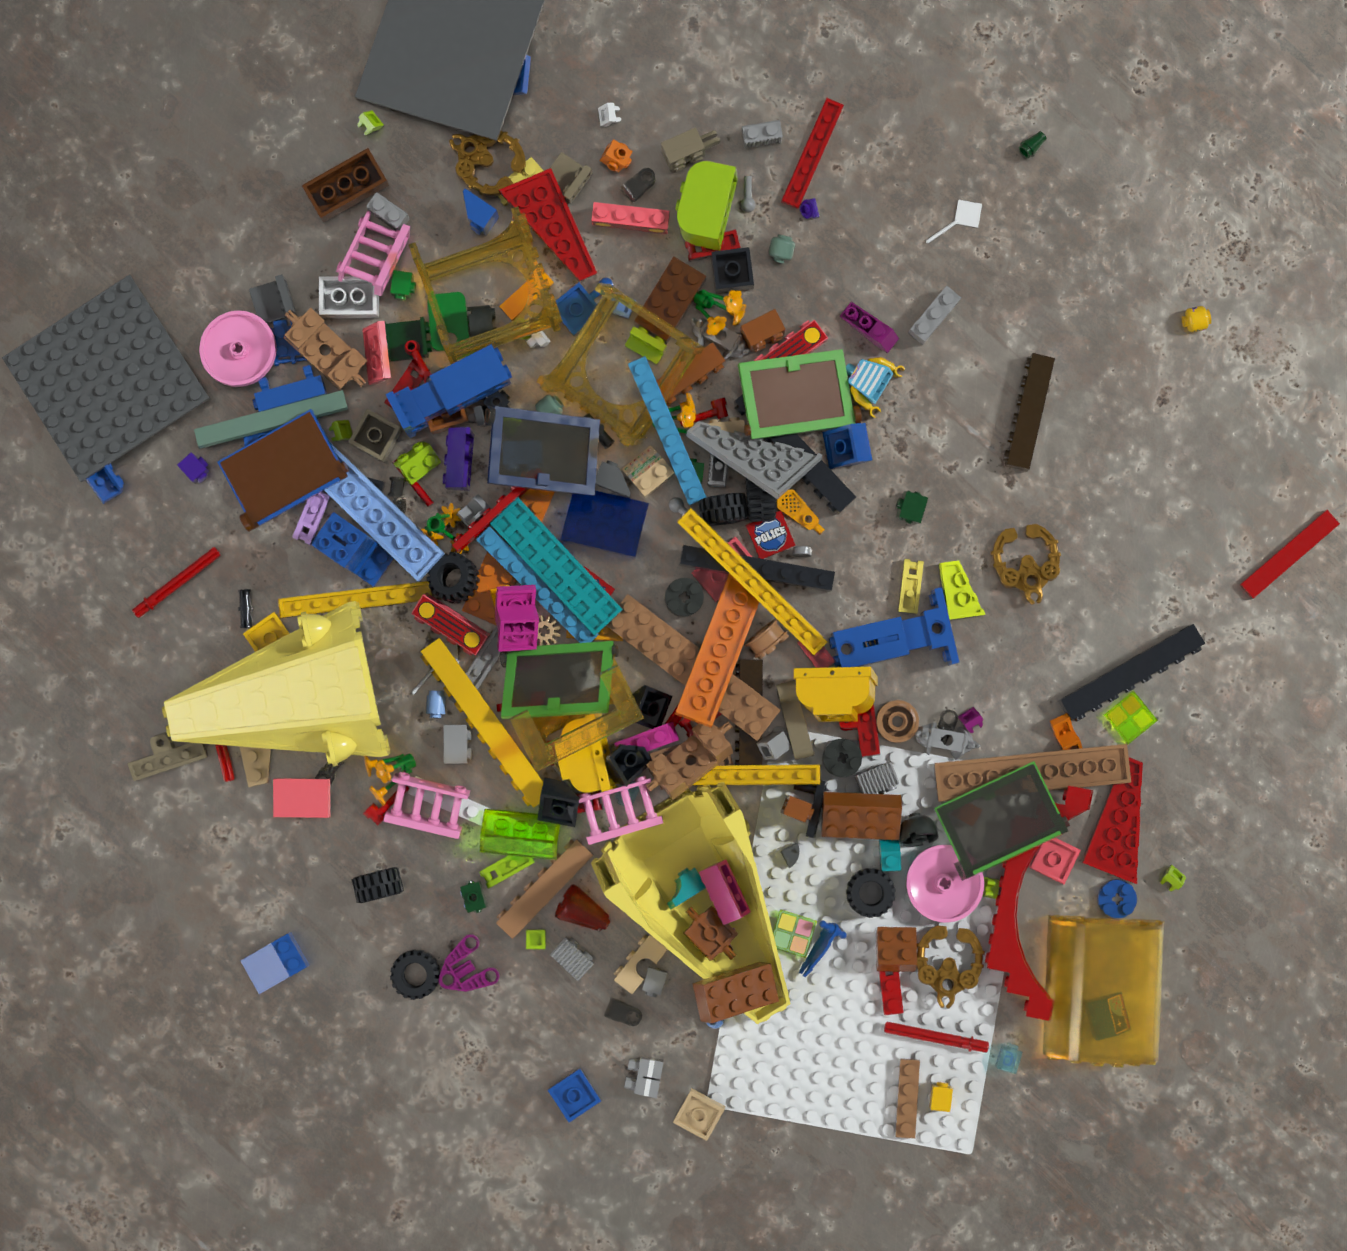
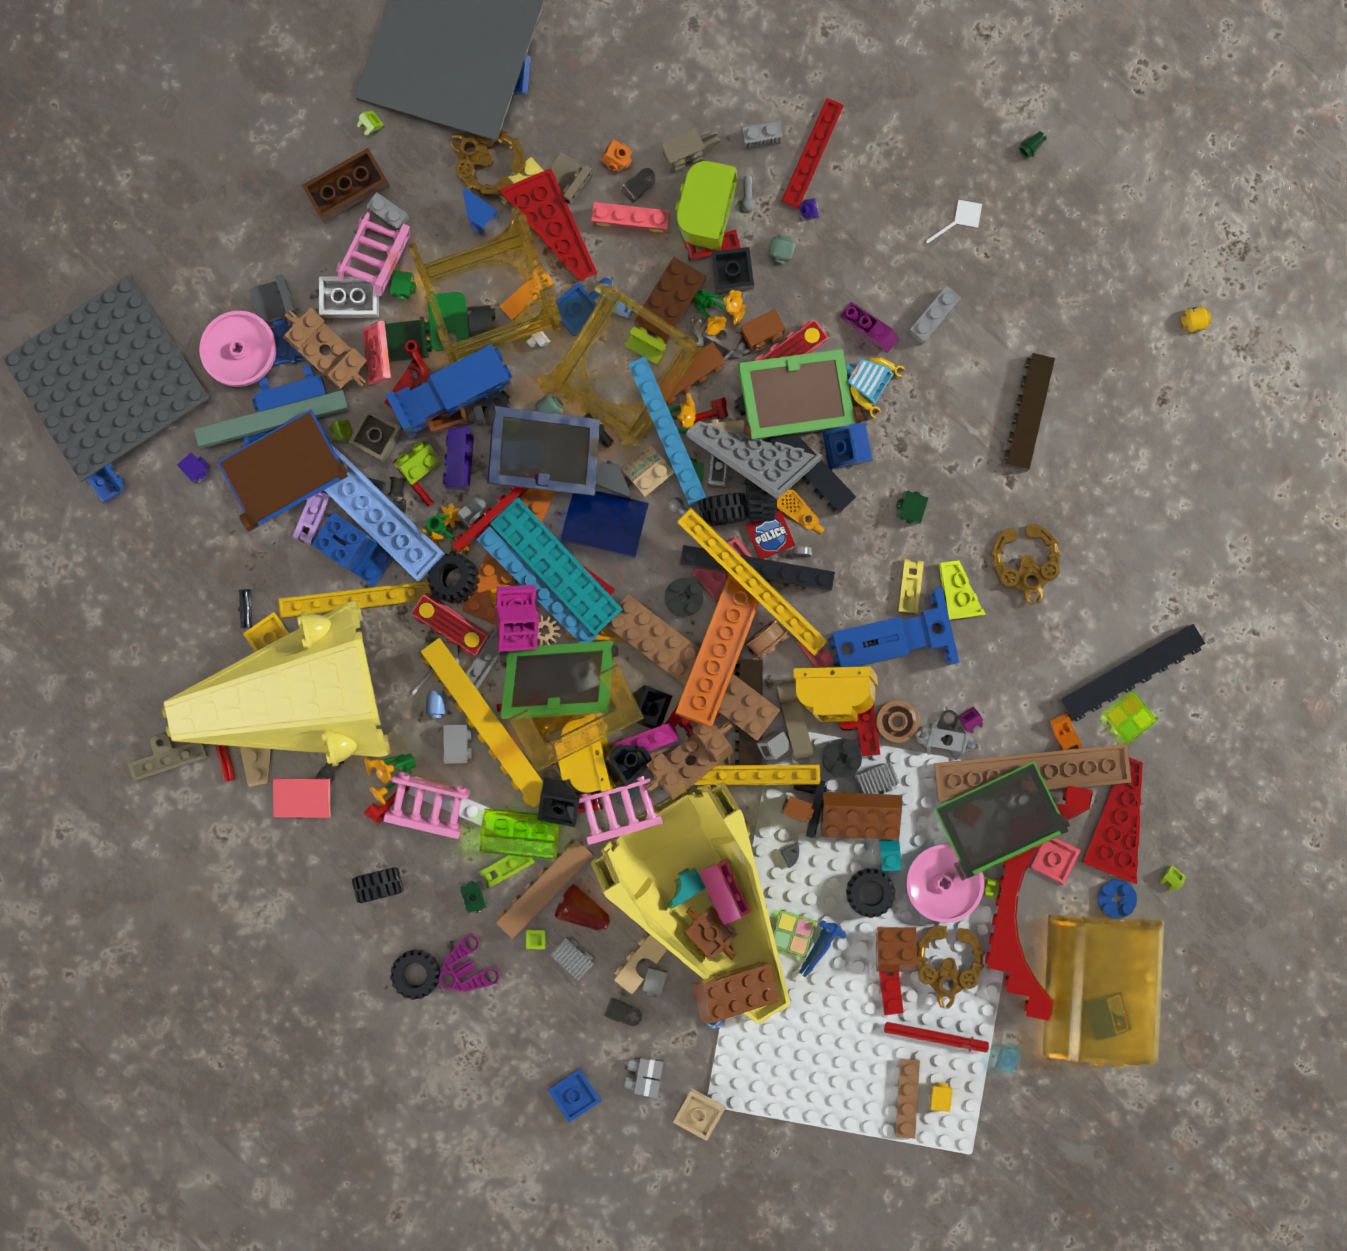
(176, 582): red axle -> none
(275, 963): slope -> none
(607, 114): white tile -> none
(917, 829): pearl dark grey cylinder -> none
(1289, 554): red tile -> none

